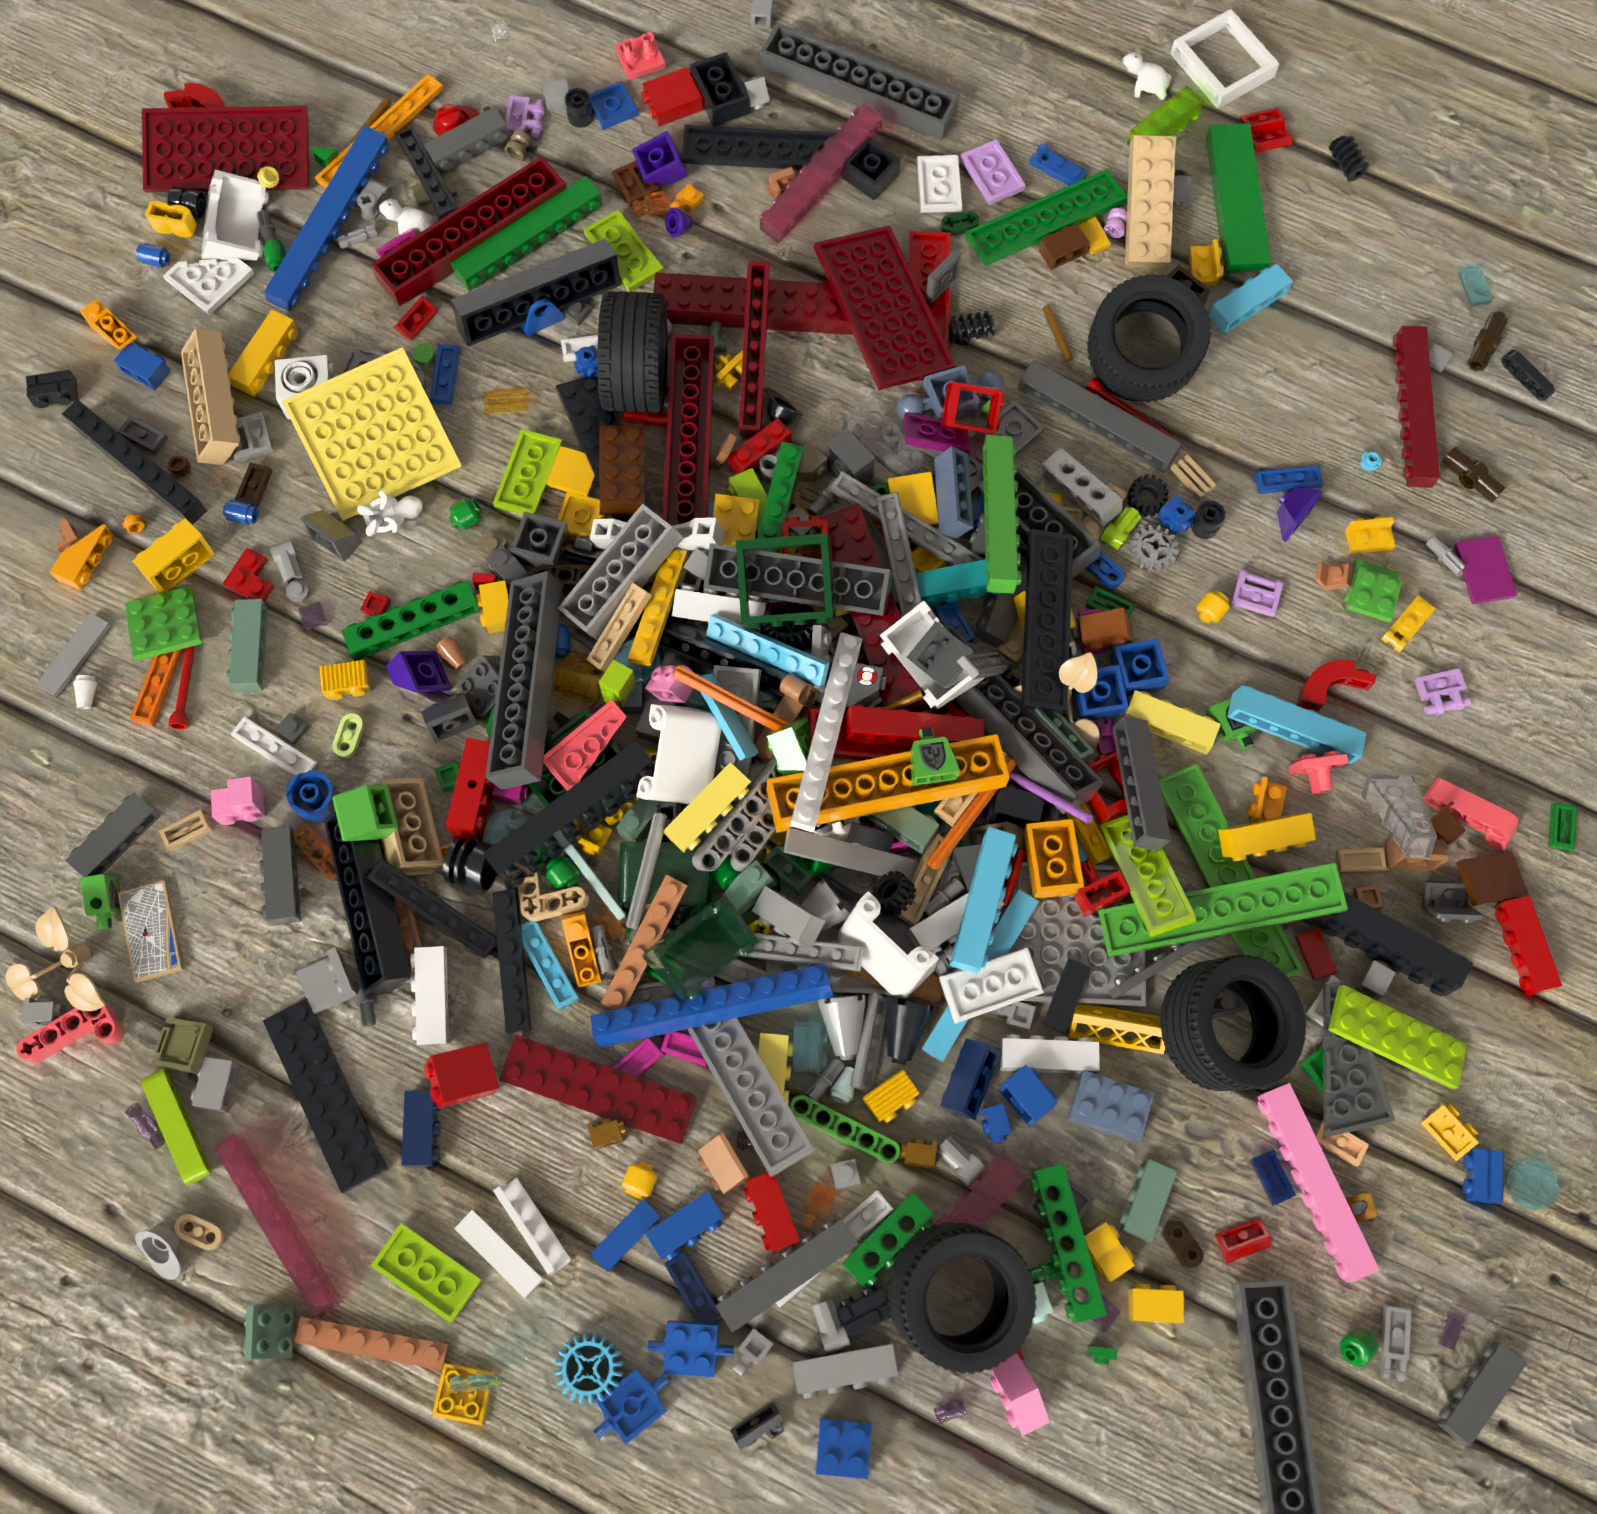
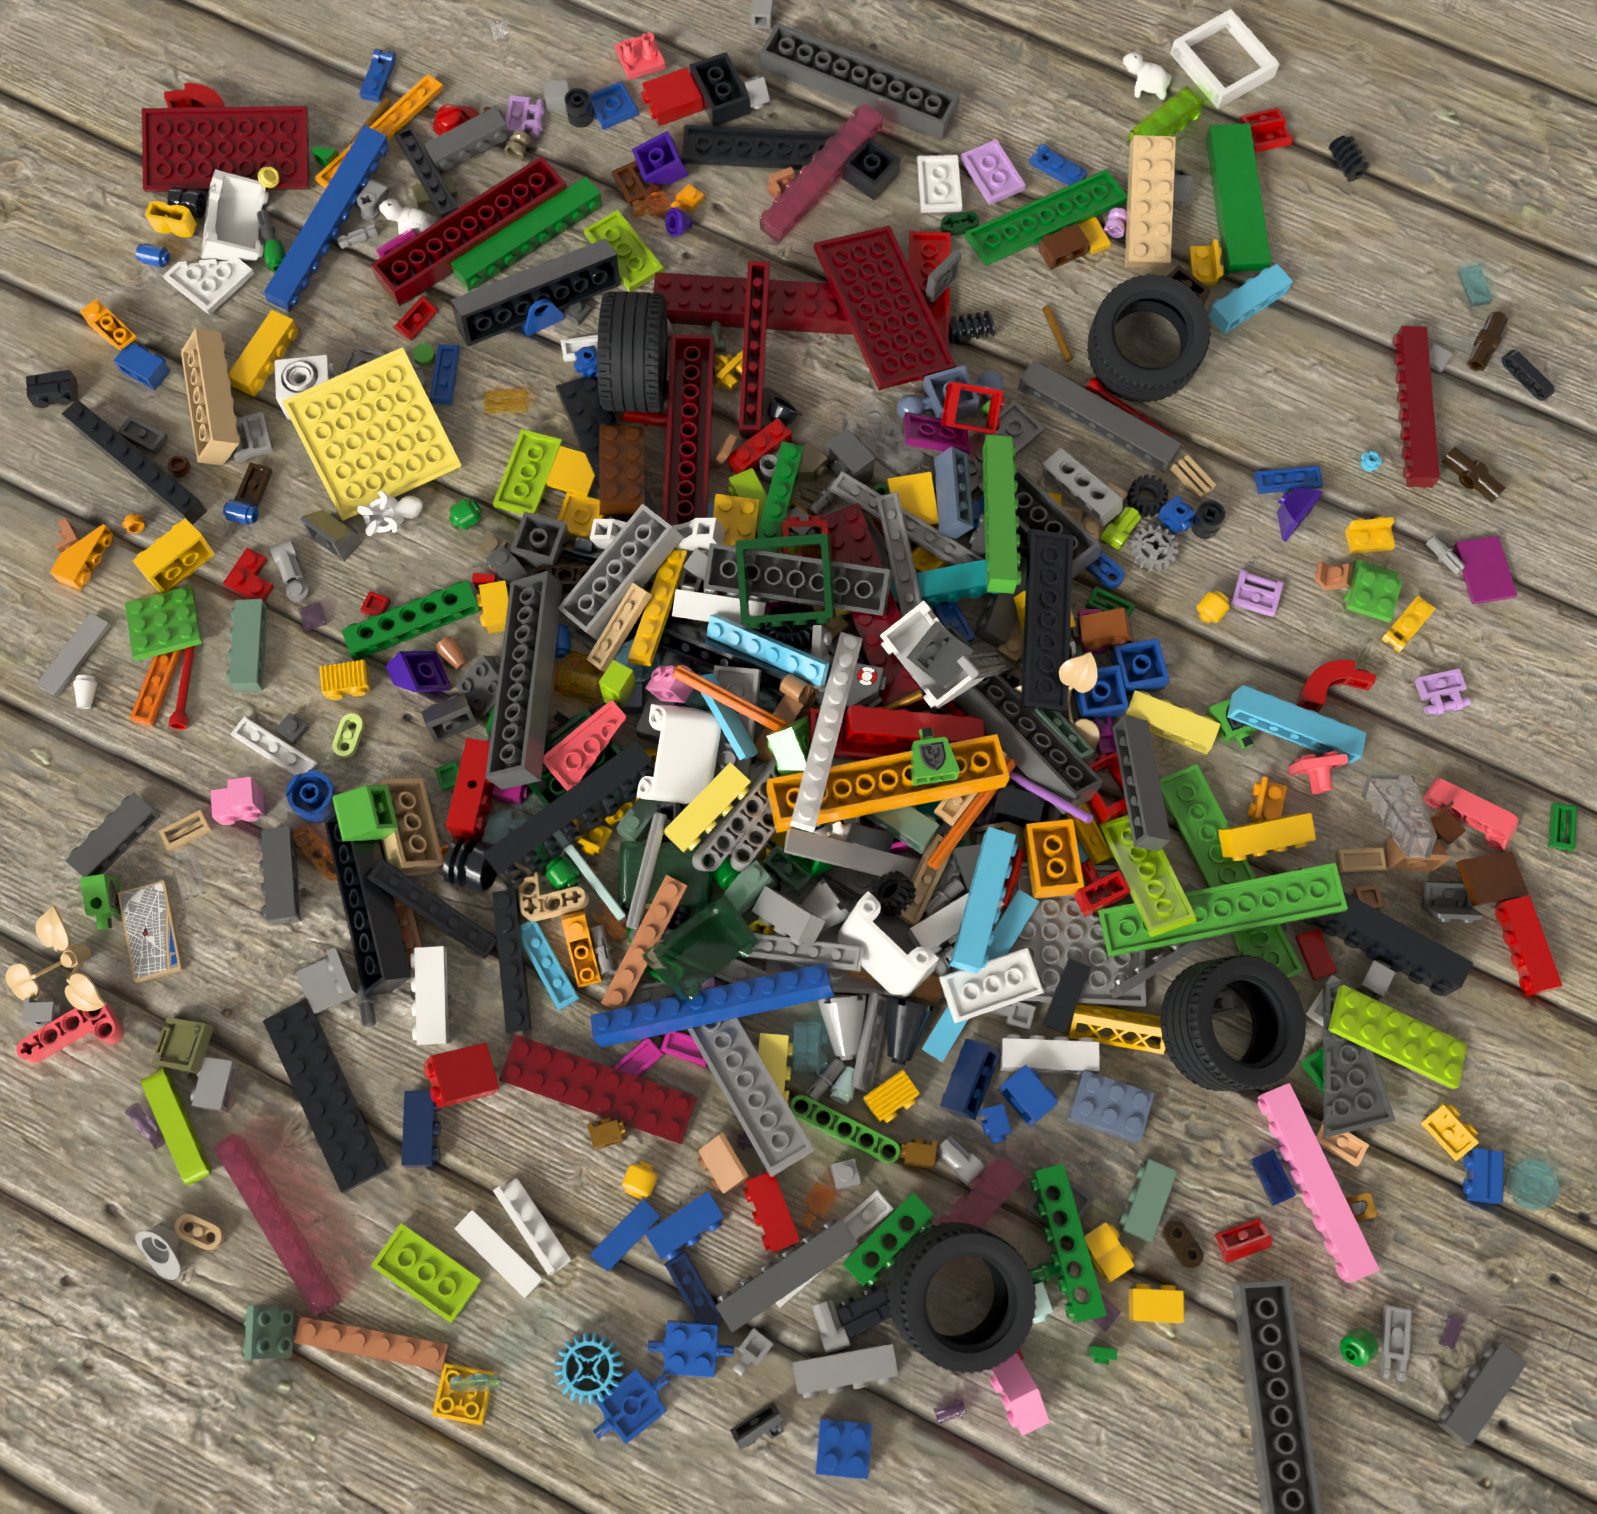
(377, 75): none -> blue plate

